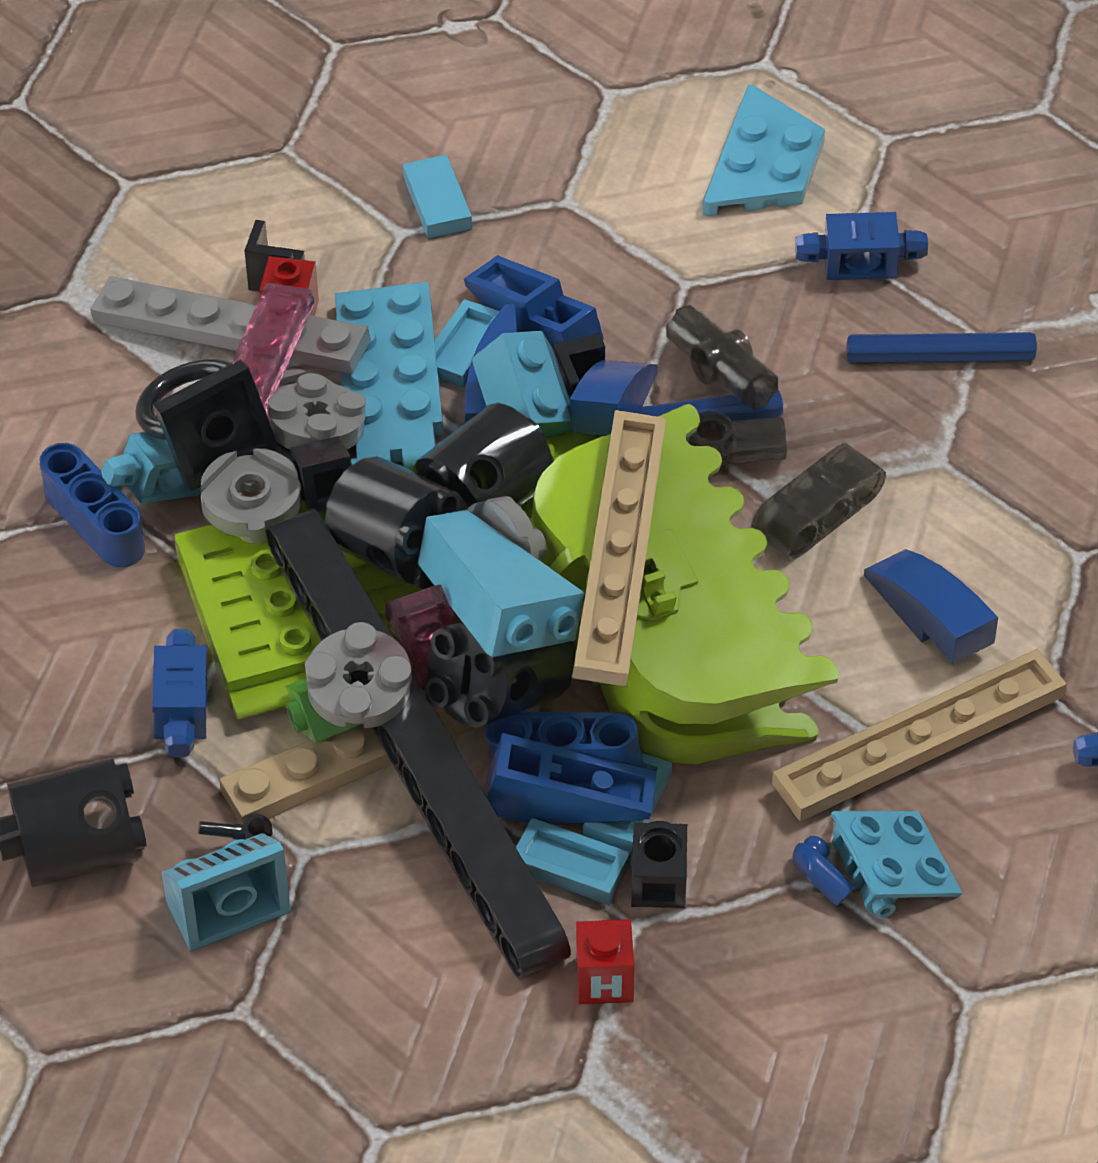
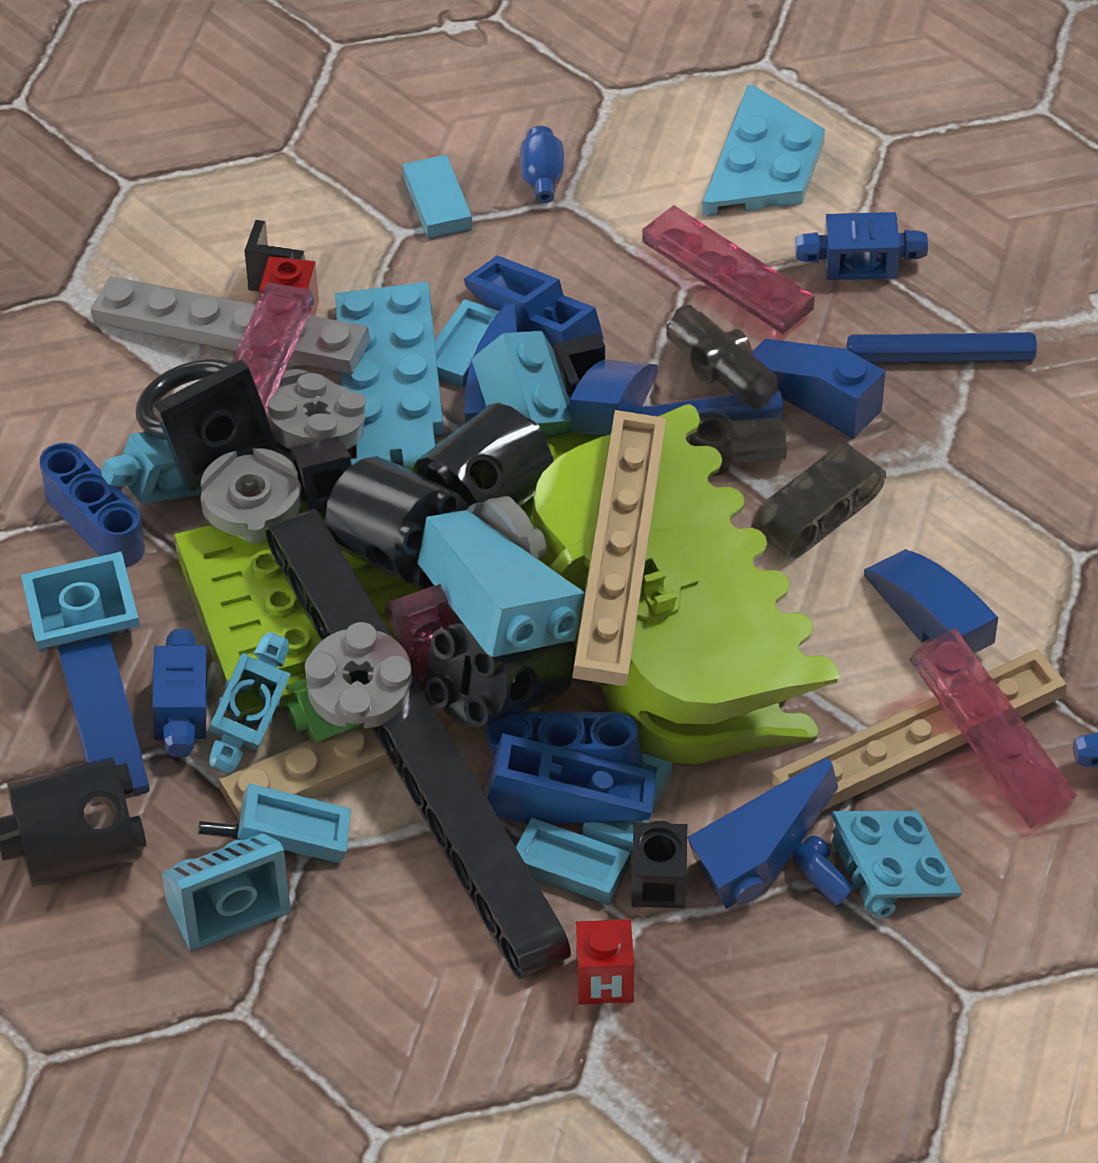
(80, 601): none -> medium azure slope
(102, 706): none -> blue slope
(263, 671): none -> medium azure piece
(295, 821): none -> medium azure tile
(542, 162): none -> blue plant
(728, 269): none -> clear pink plate
(756, 840): none -> blue slope
(826, 382): none -> blue slope
(992, 728): none -> clear pink plate

